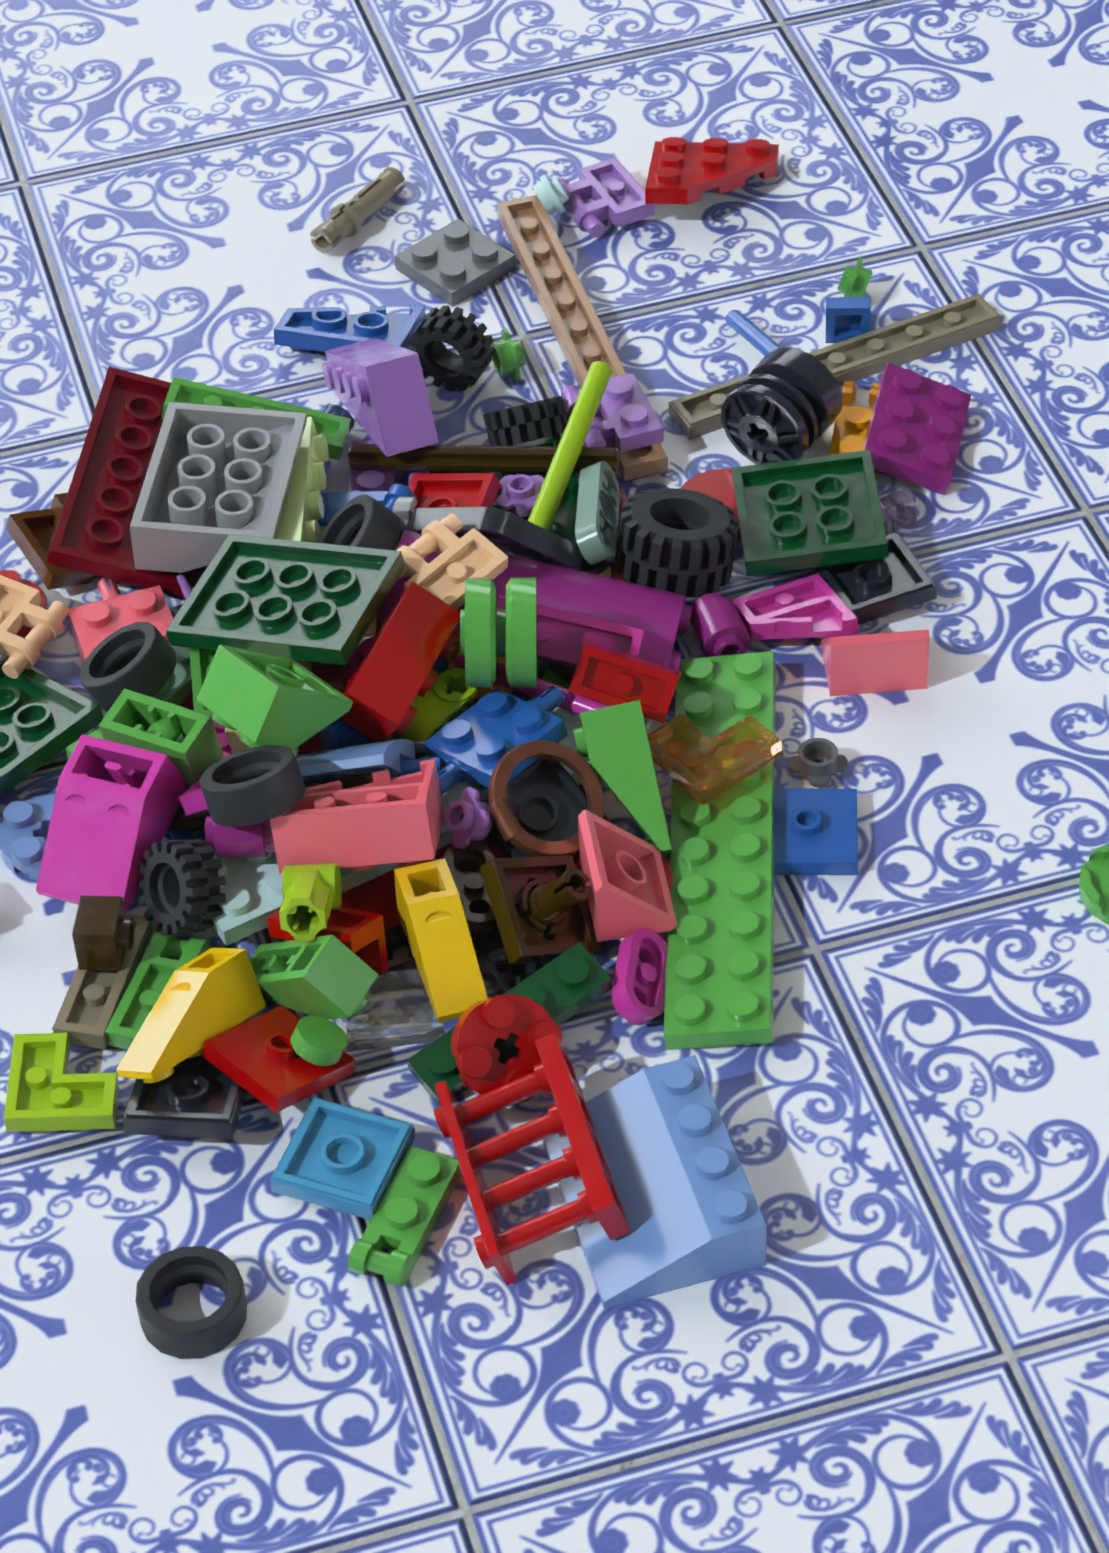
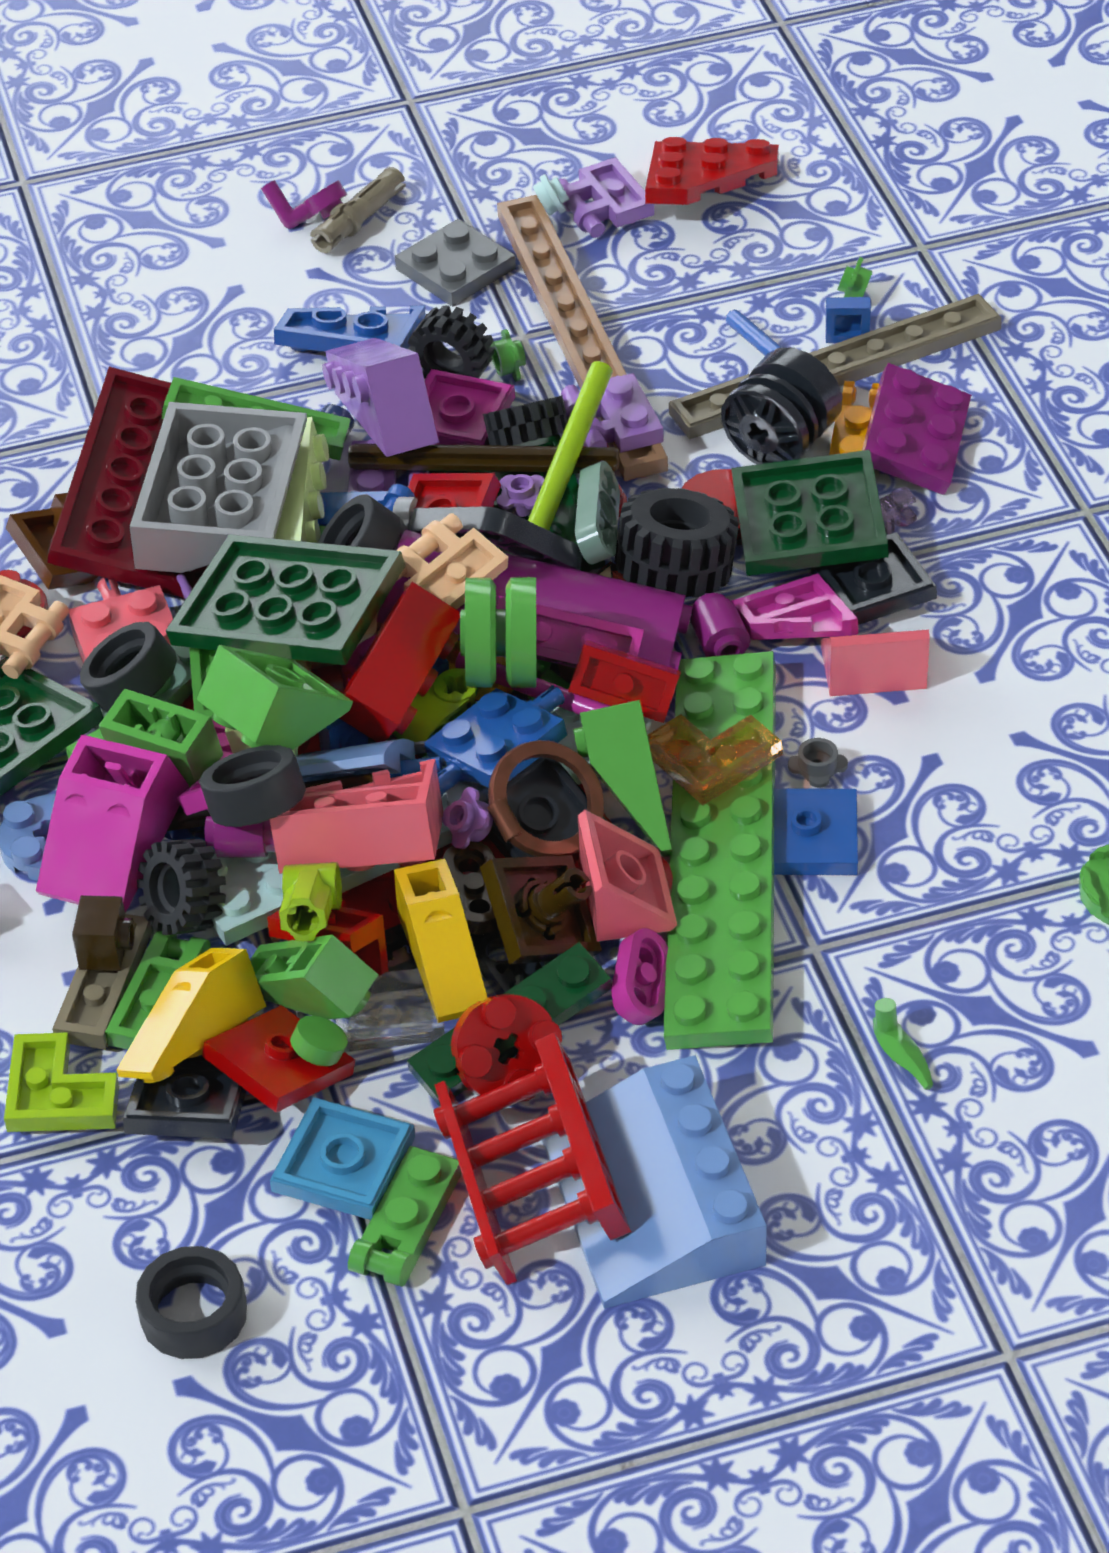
(321, 203): none -> magenta plate
(460, 403): none -> dark pink plate
(898, 1043): none -> bright green bar

